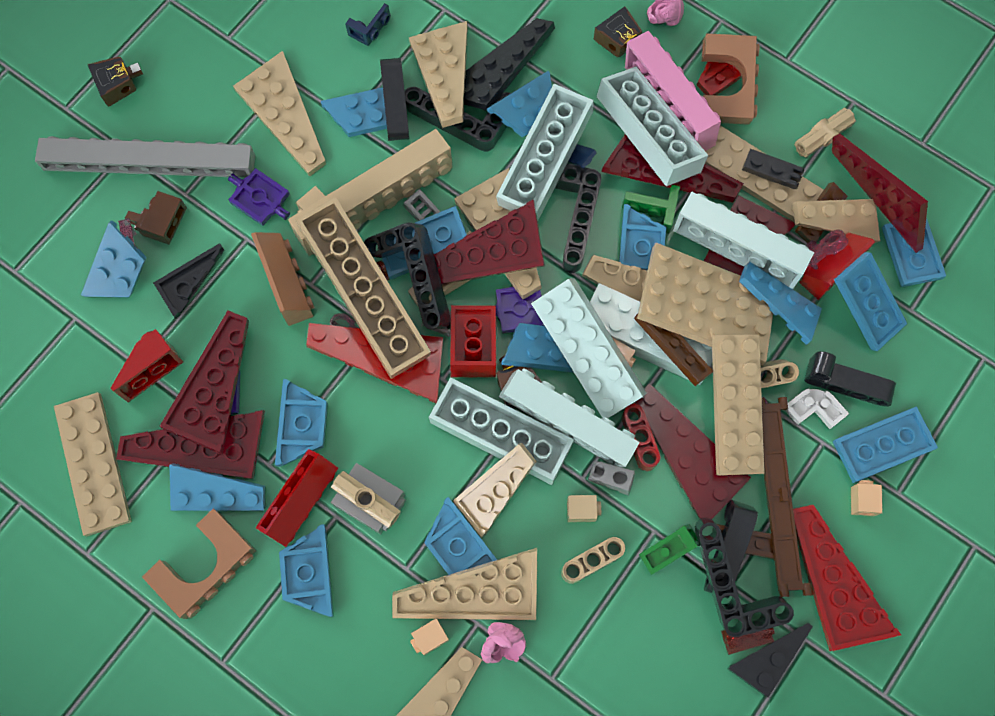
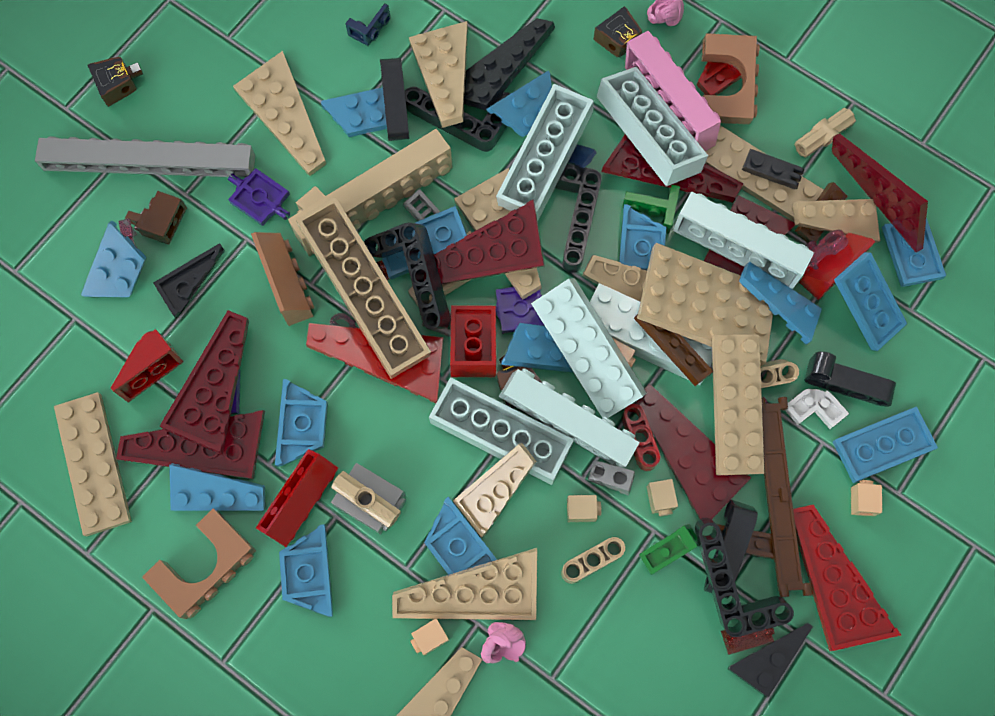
(662, 497): none -> tan brick

